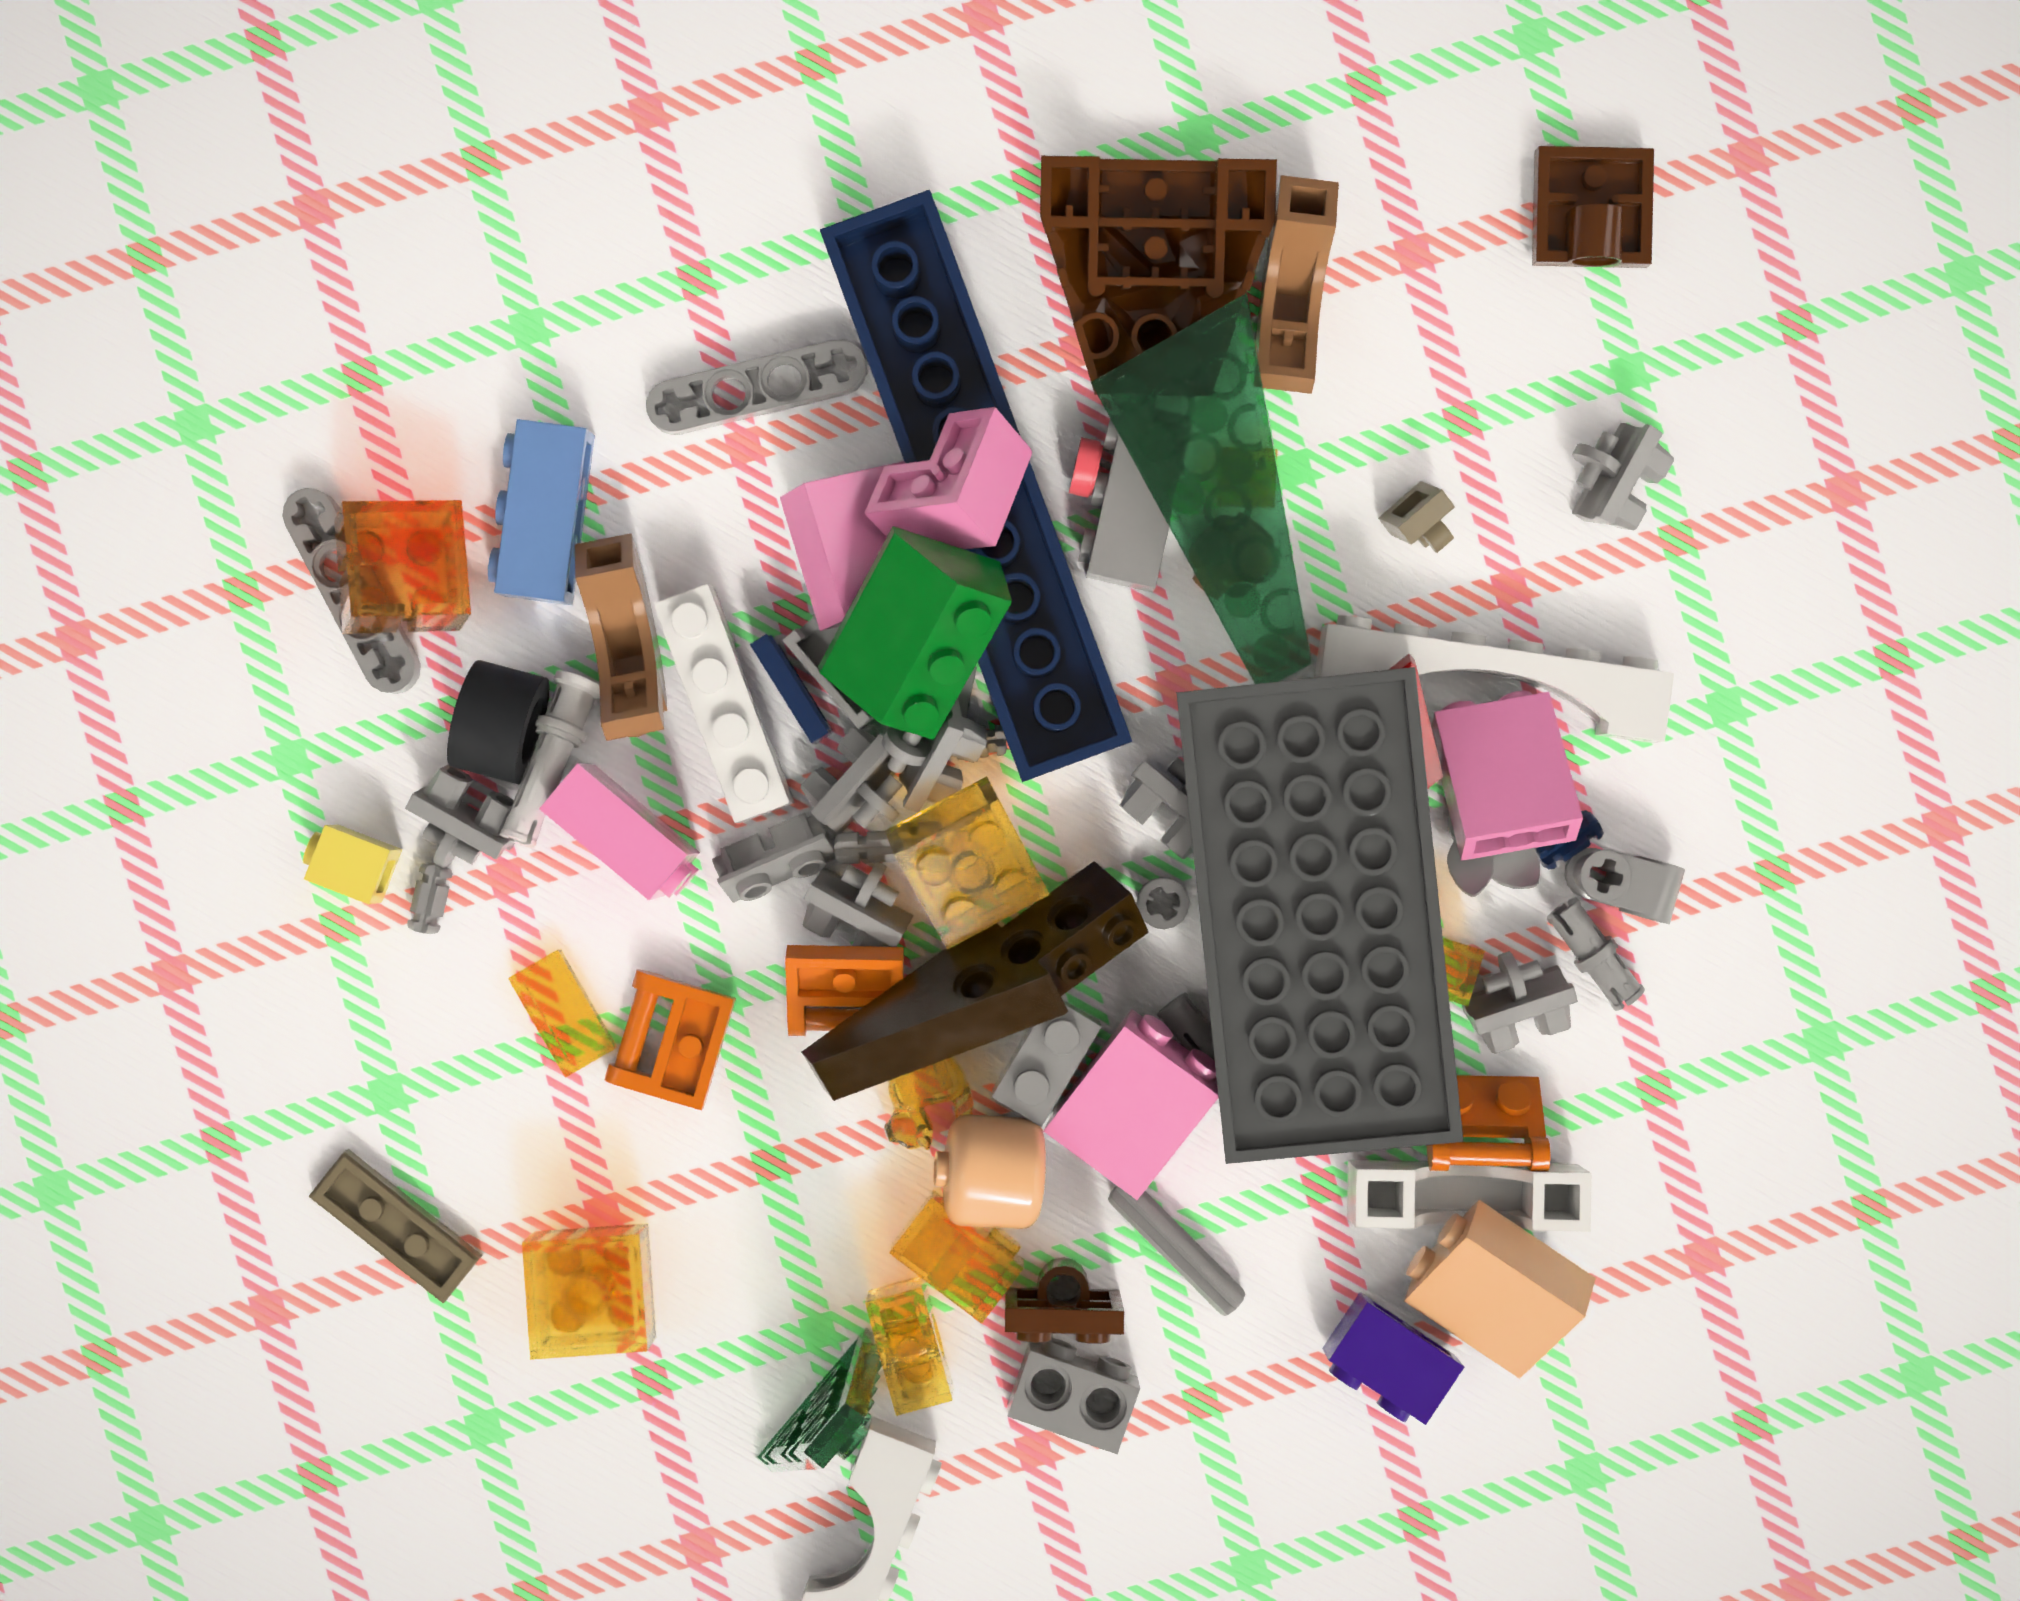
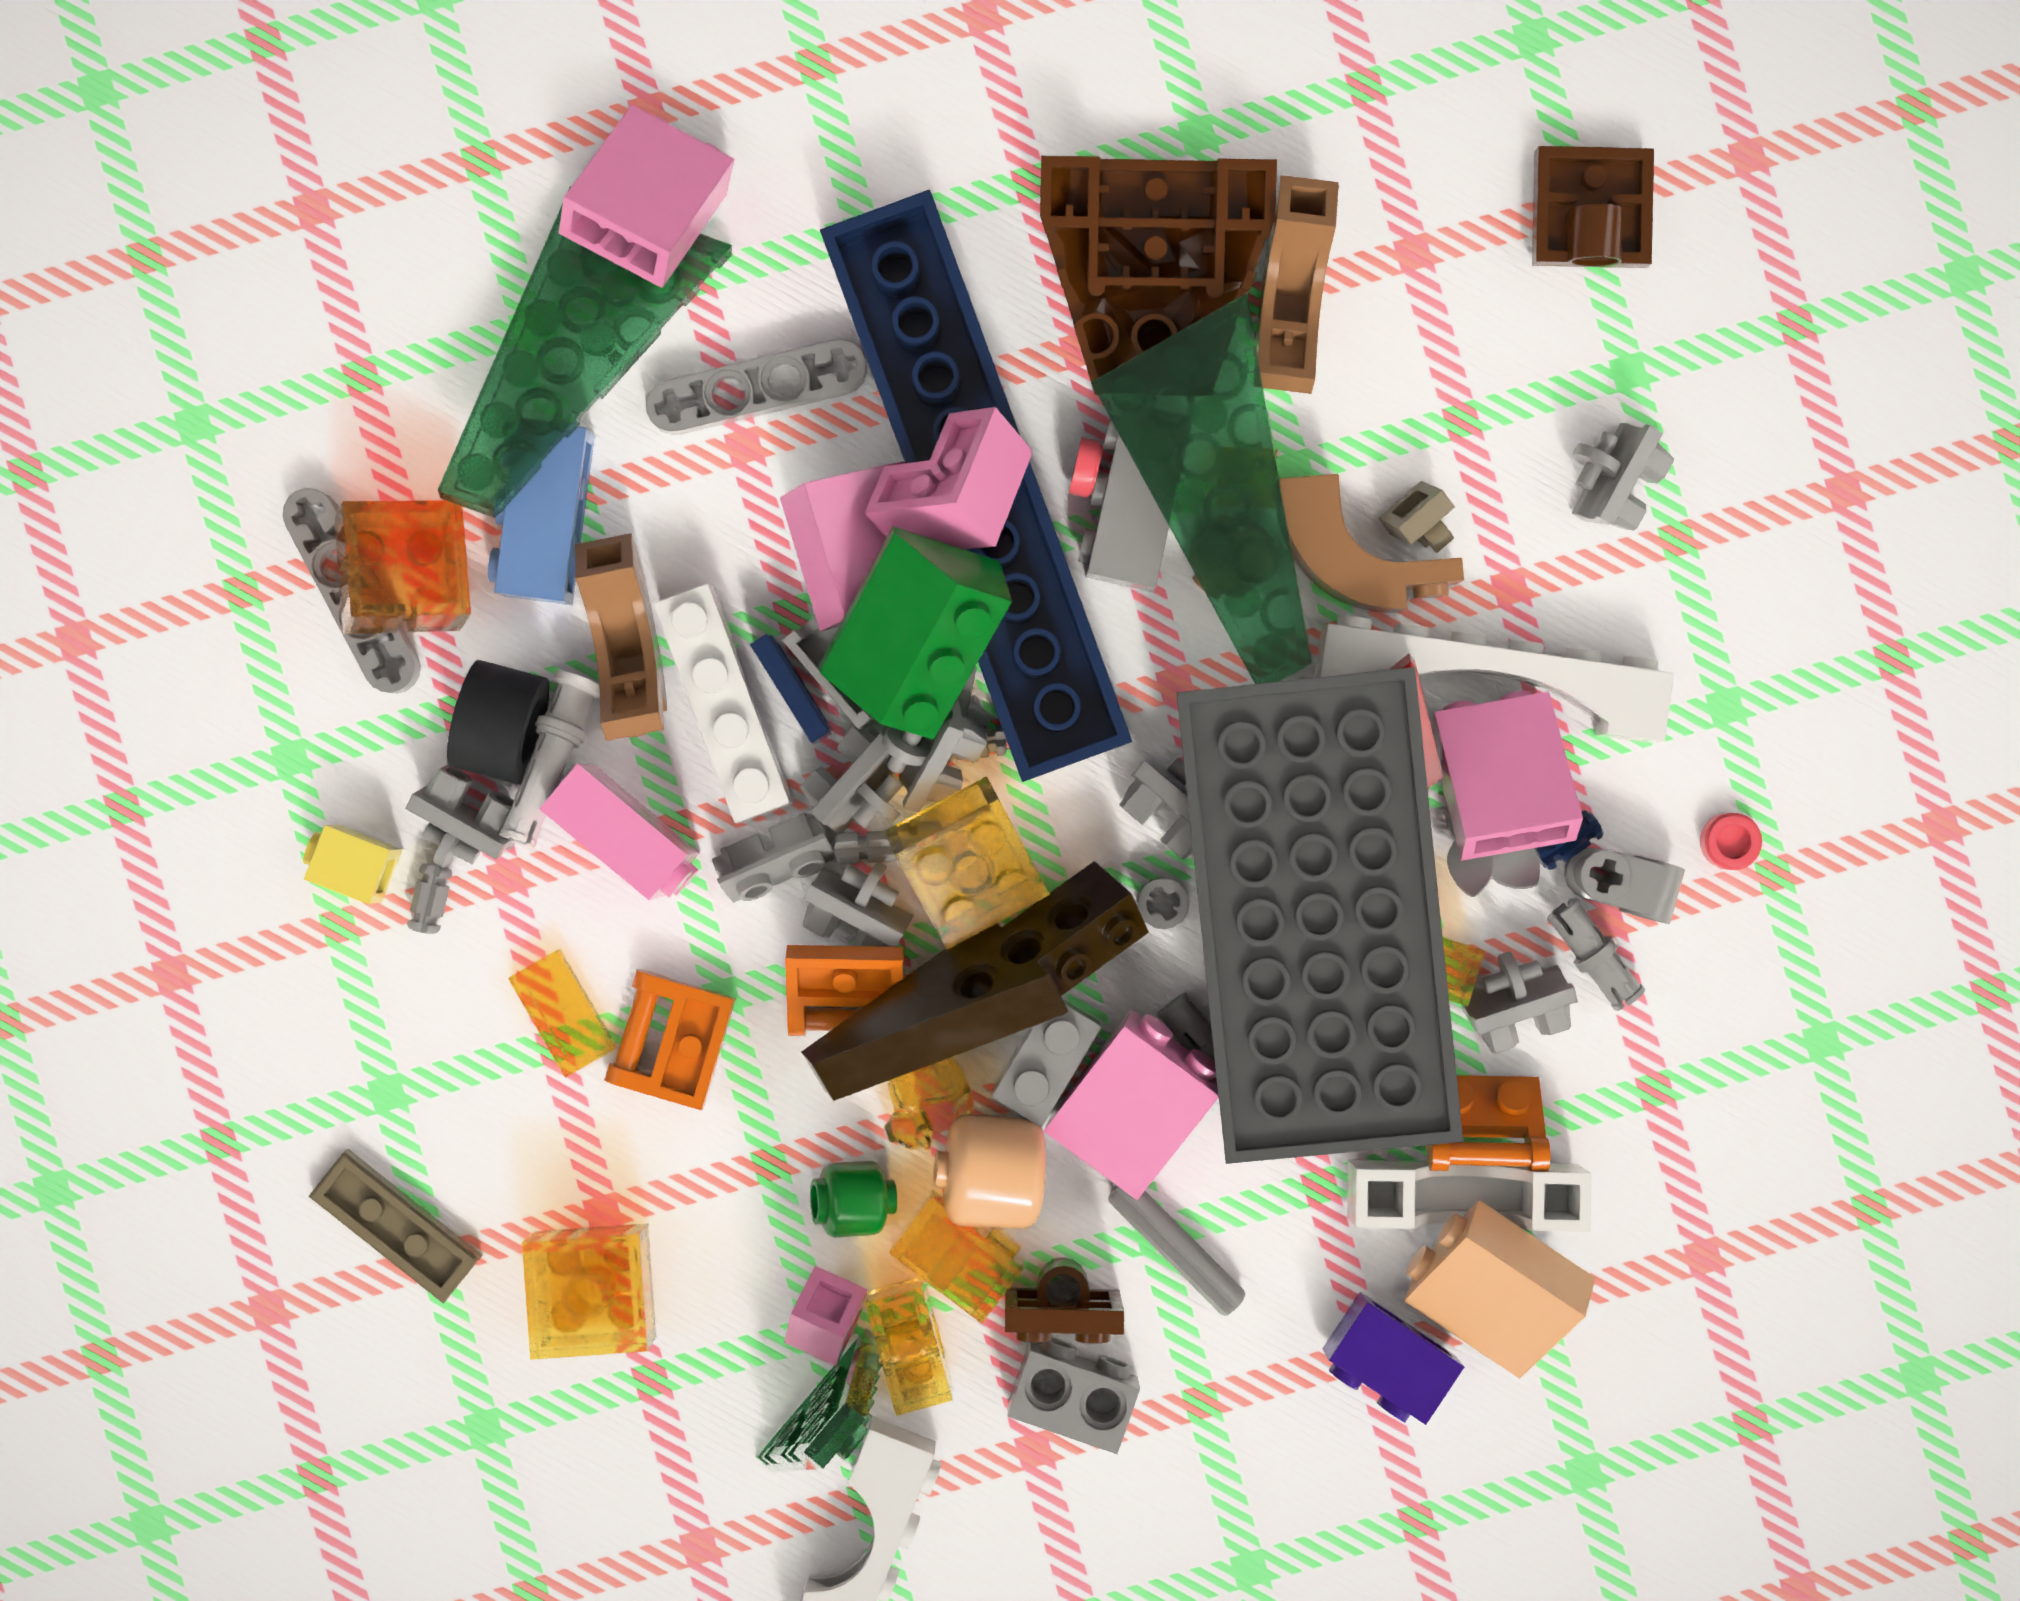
(562, 352): none -> clear green wing
(646, 195): none -> bright pink brick
(825, 1315): none -> bright pink brick
(852, 1199): none -> green head
(1341, 566): none -> medium nougat arch
(1731, 841): none -> coral tile

